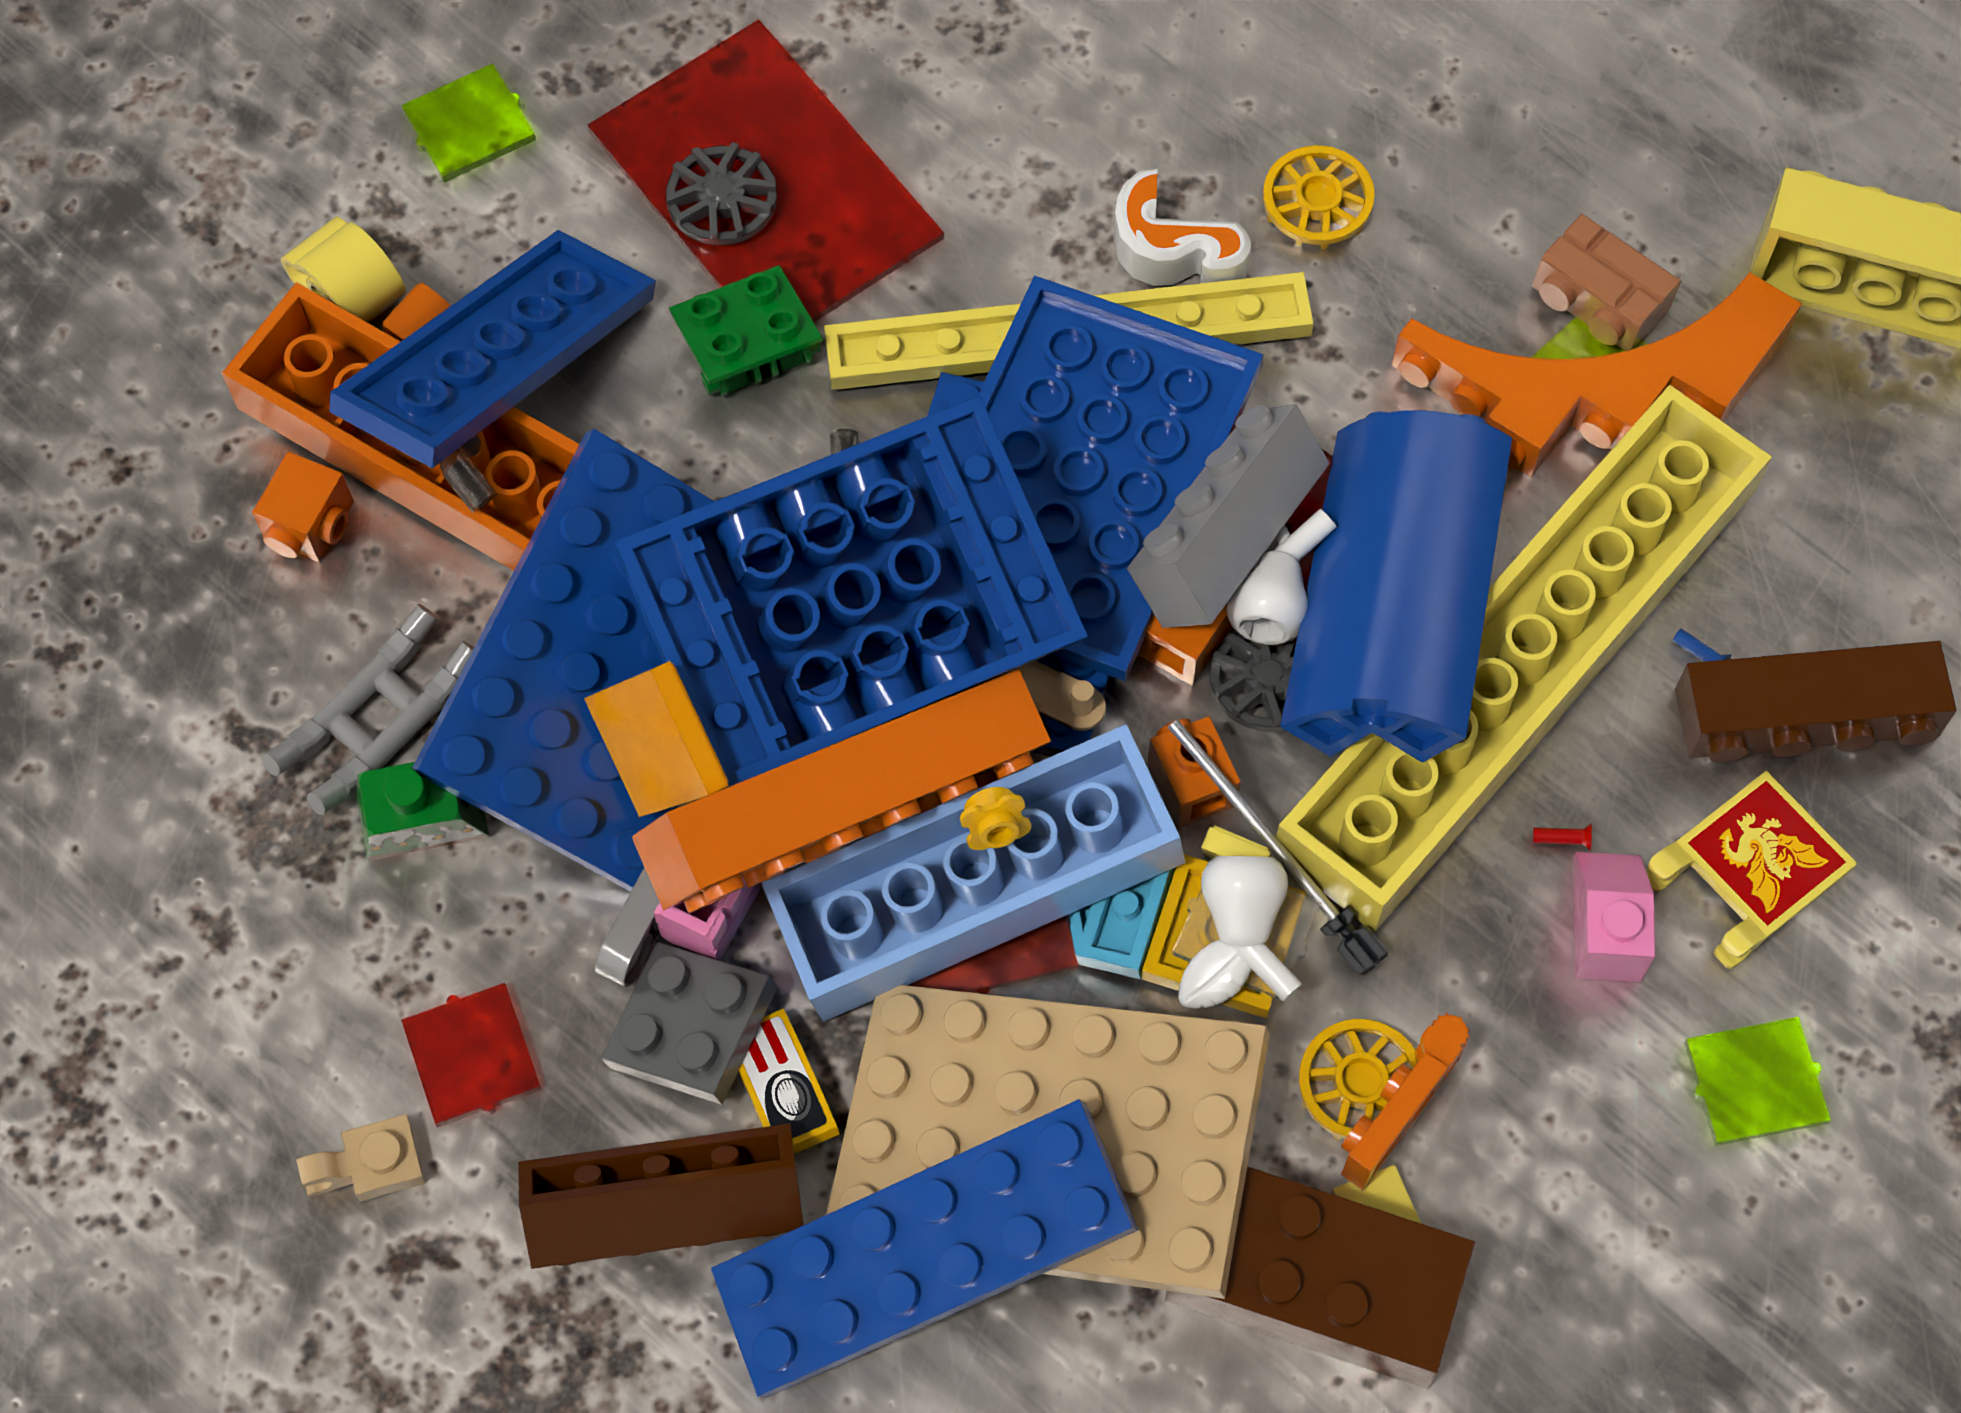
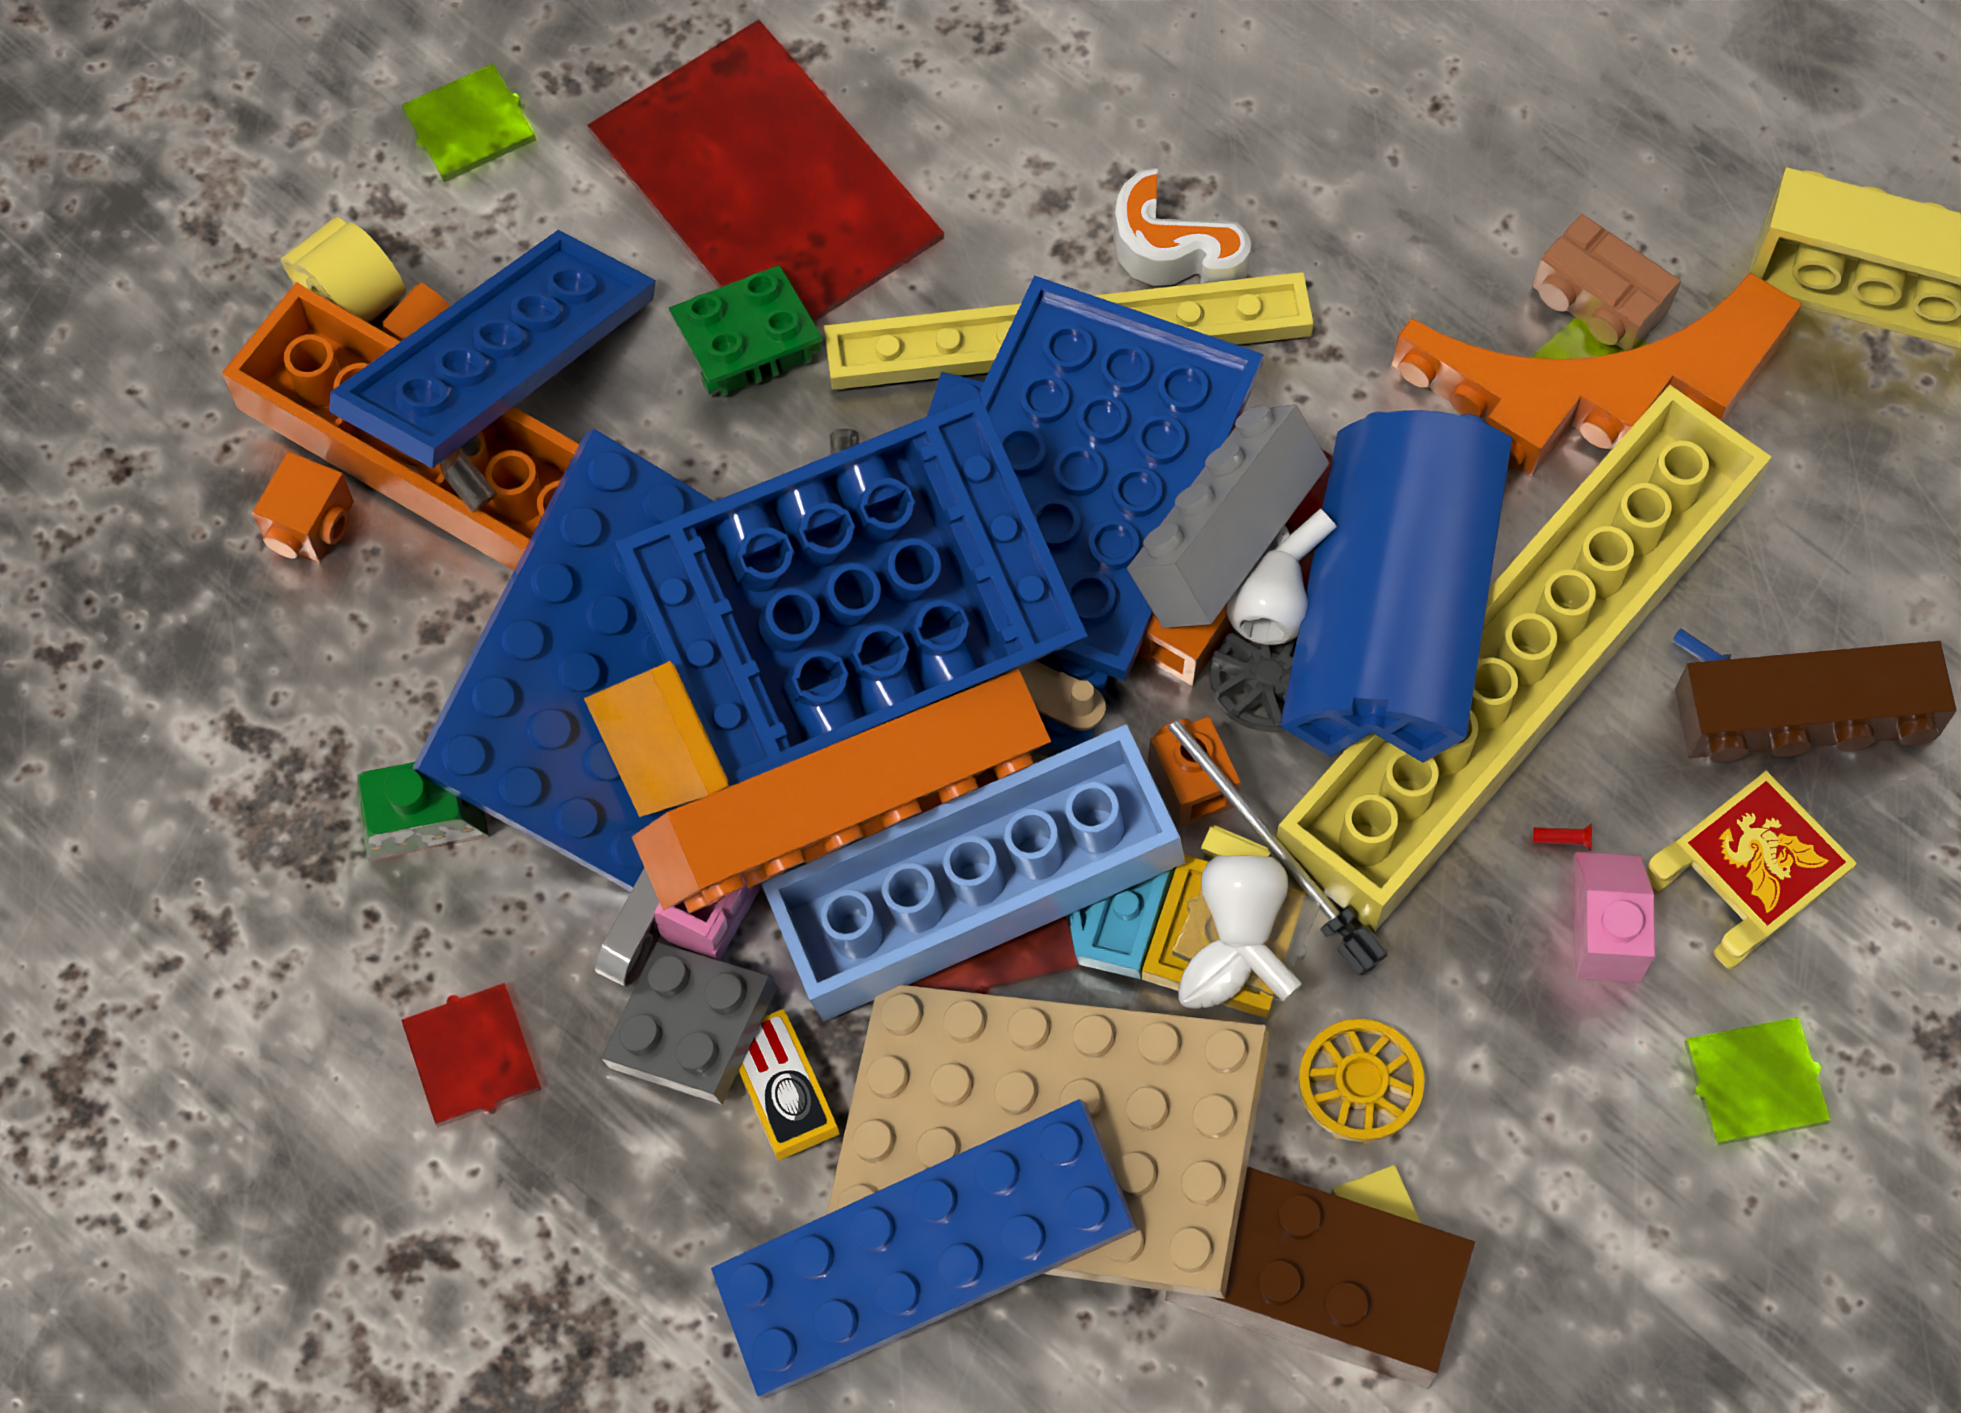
(336, 720): light grey piece -> none
(375, 1160): tan plate -> none
(659, 1196): reddish brown brick -> none
(721, 193): dark grey wheel -> none
(994, 818): yellow plate -> none
(1318, 195): yellow wheel -> none
(1407, 1096): orange hinge -> none

